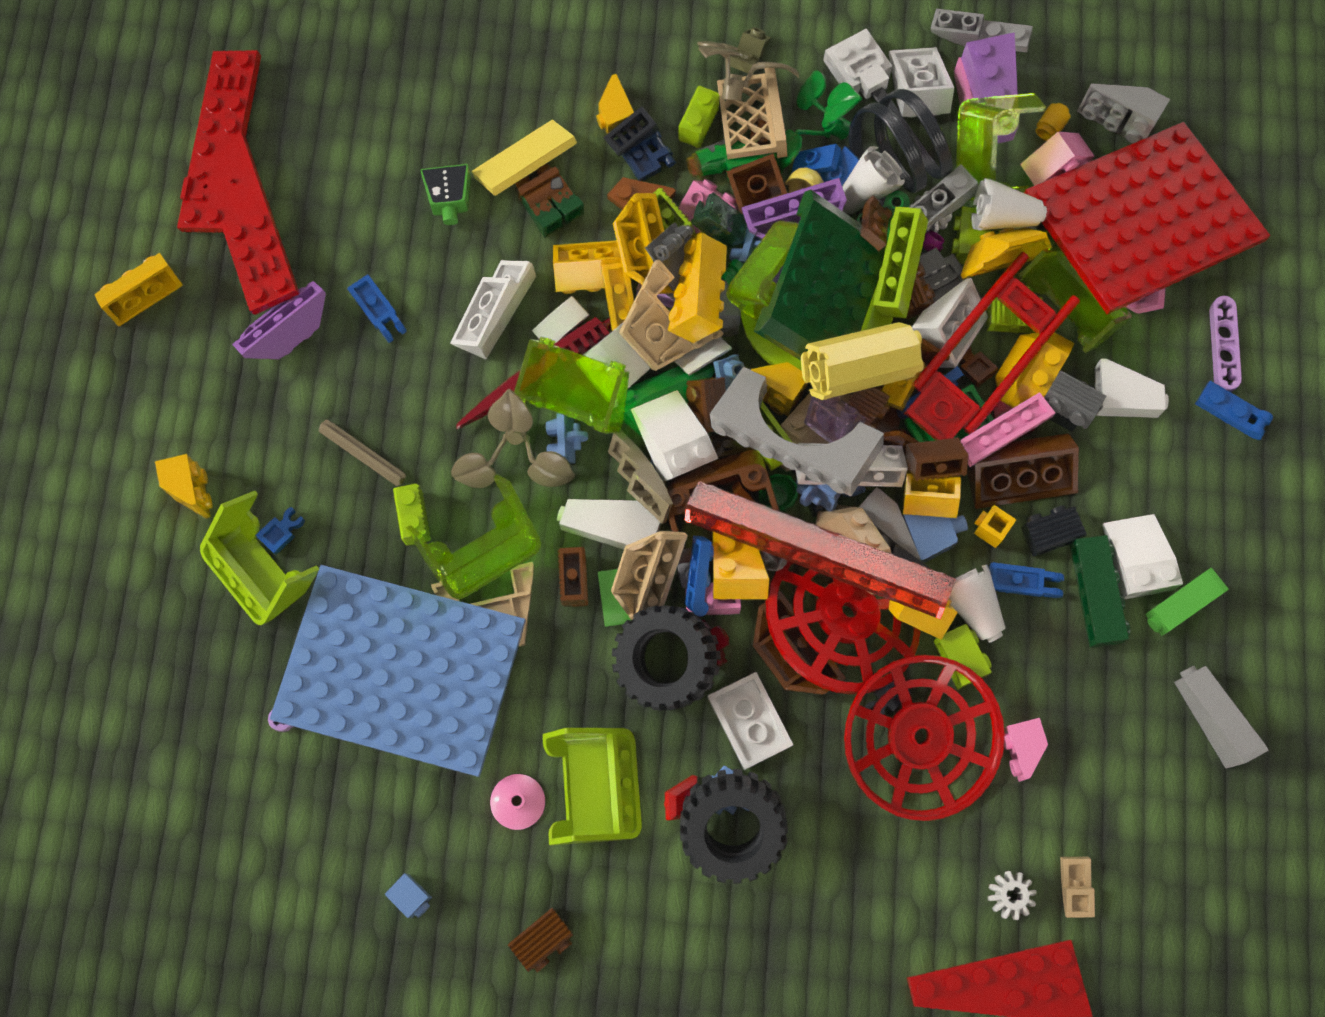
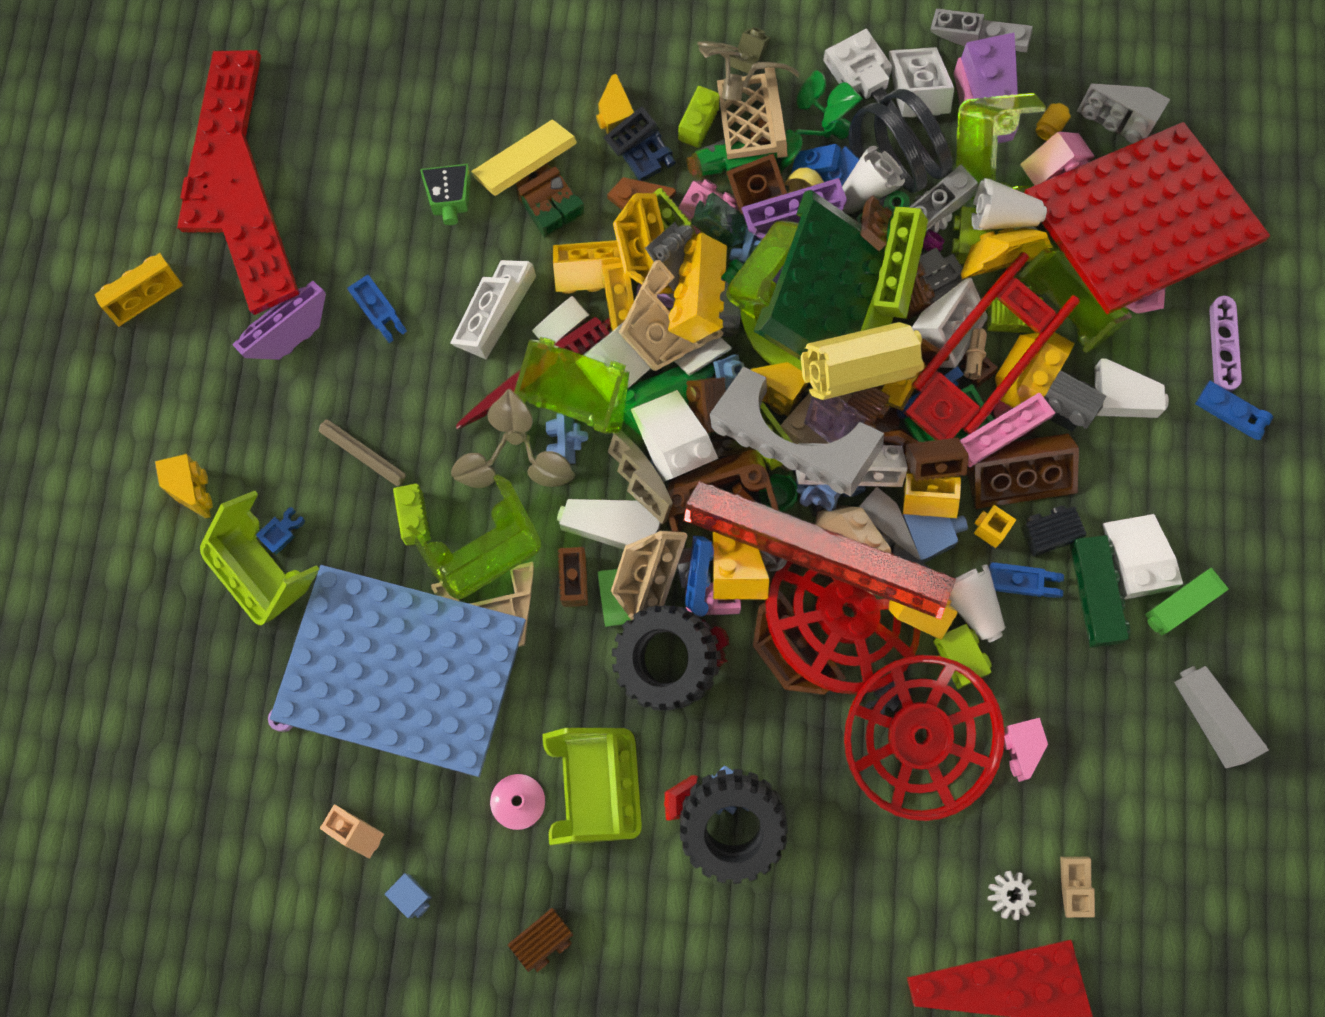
(352, 831): none -> light nougat slope
(750, 721): white plate -> none
(975, 353): none -> tan axle

